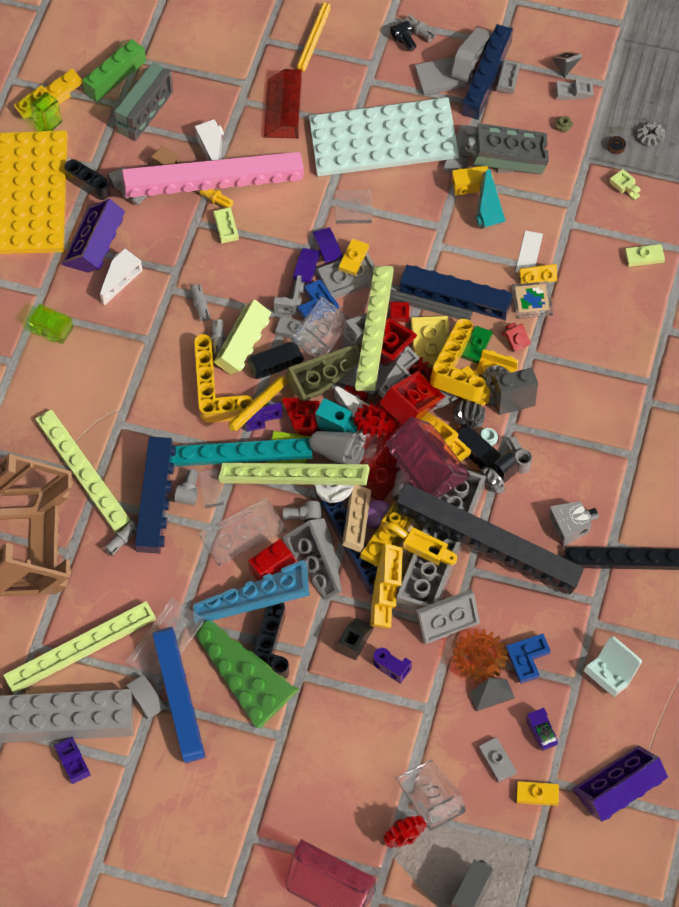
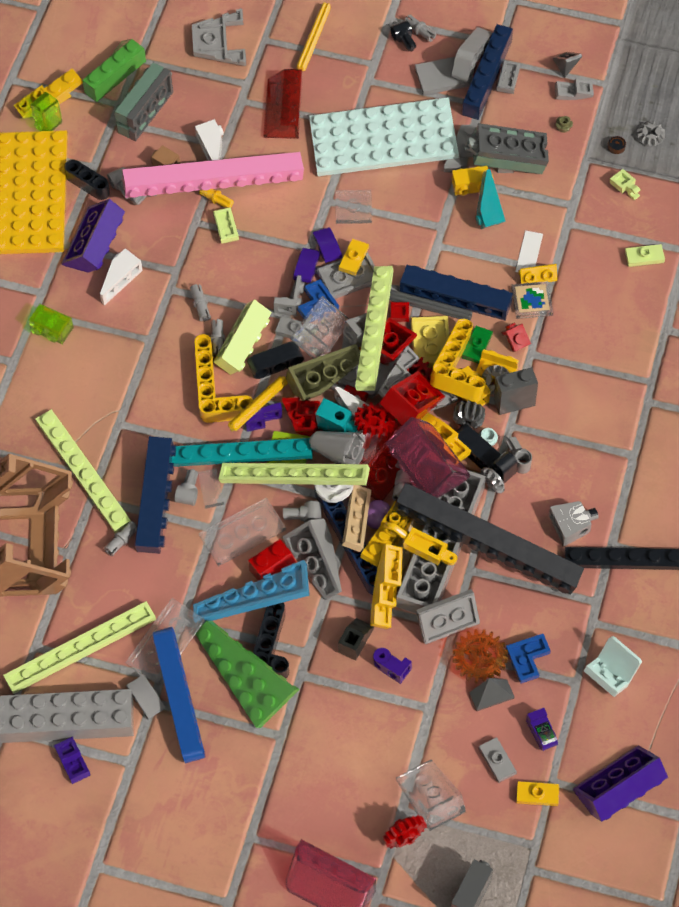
(211, 41): none -> light grey wing

